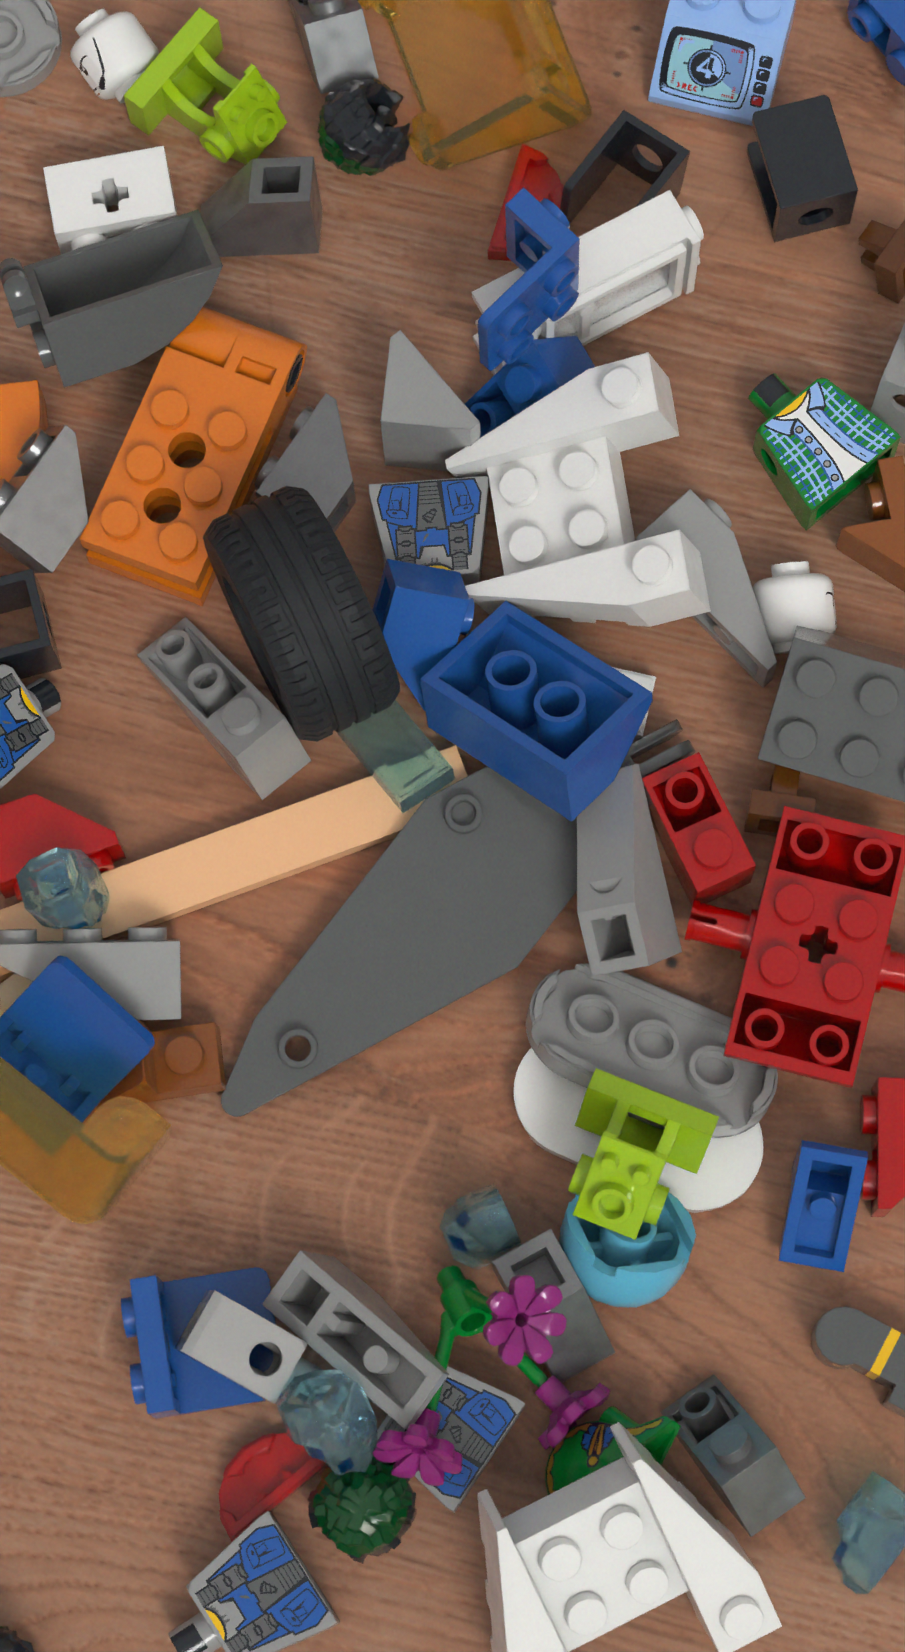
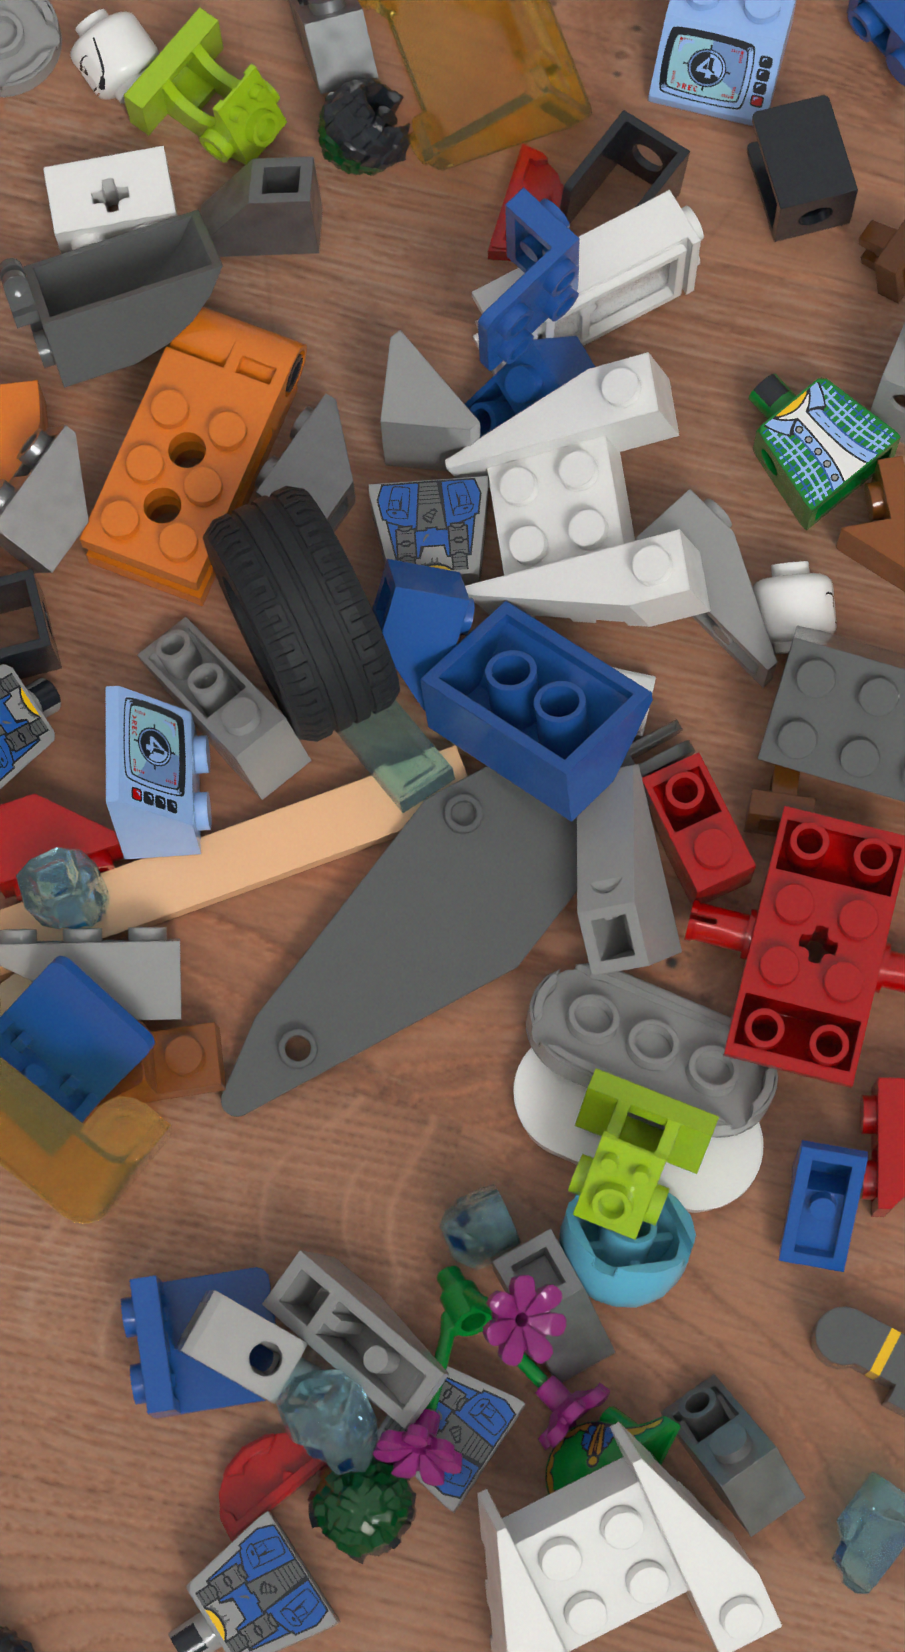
(154, 776): none -> light blue slope

